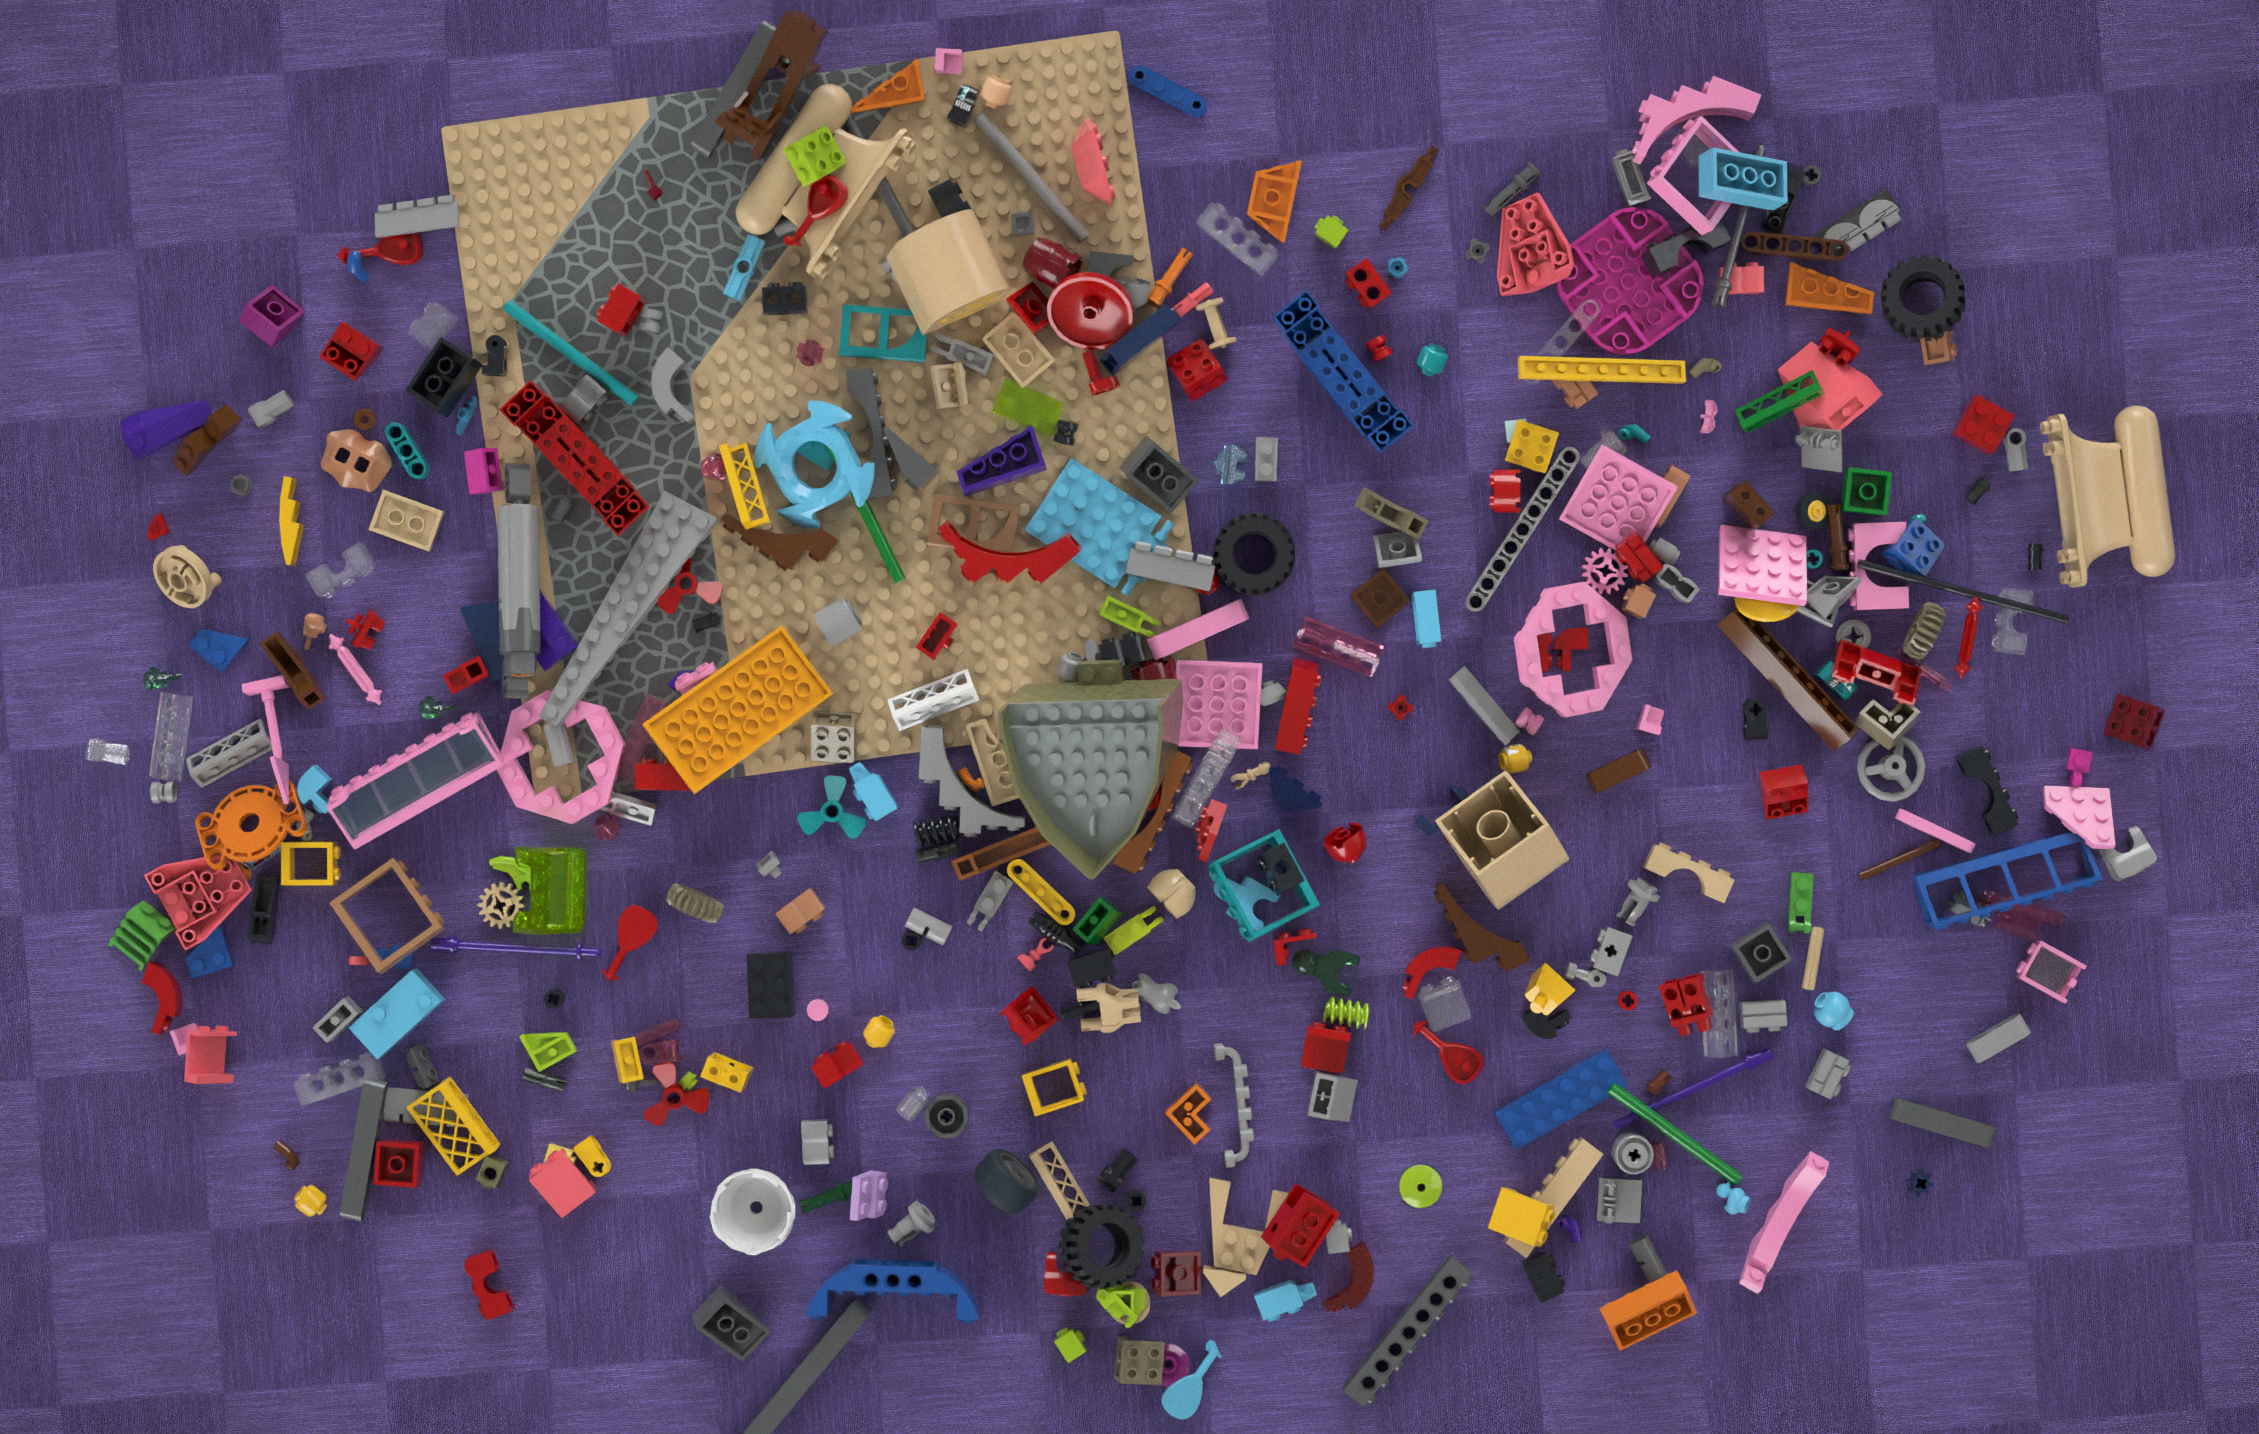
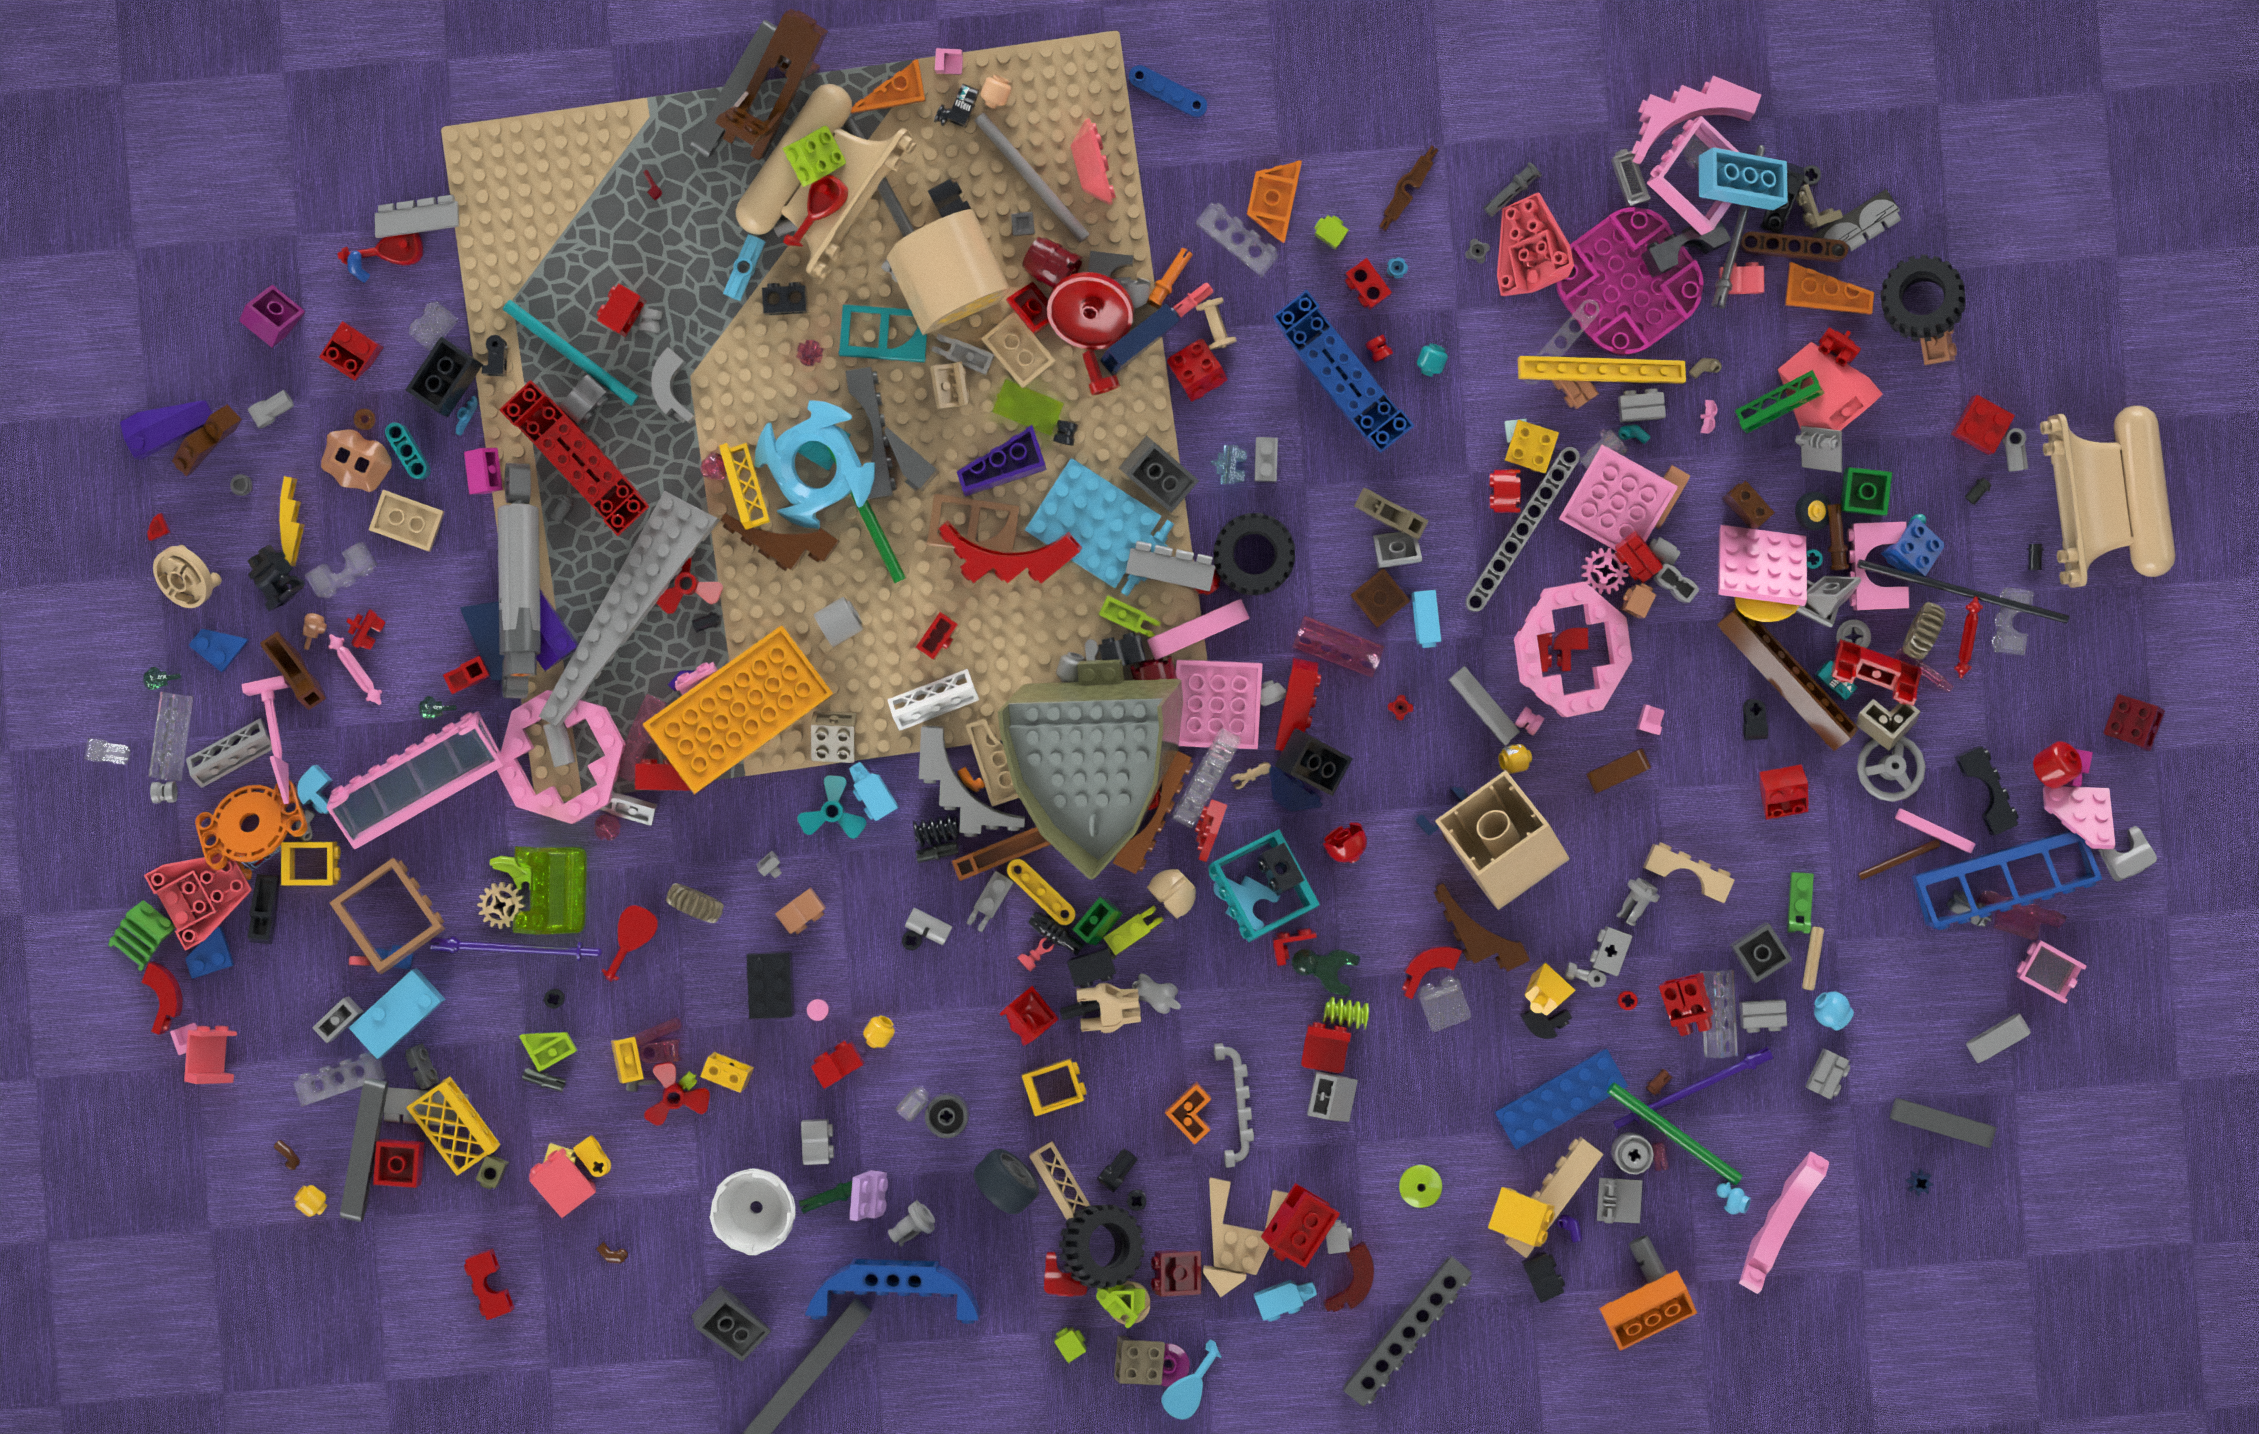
(272, 576): none -> black hips
(612, 1256): none -> reddish brown arm
(941, 115): none -> black bush
(1313, 762): none -> black brick
(1458, 1059): red piece -> none
(1641, 406): none -> light grey brick
(1812, 217): none -> dark tan bracket
(2057, 764): none -> red head

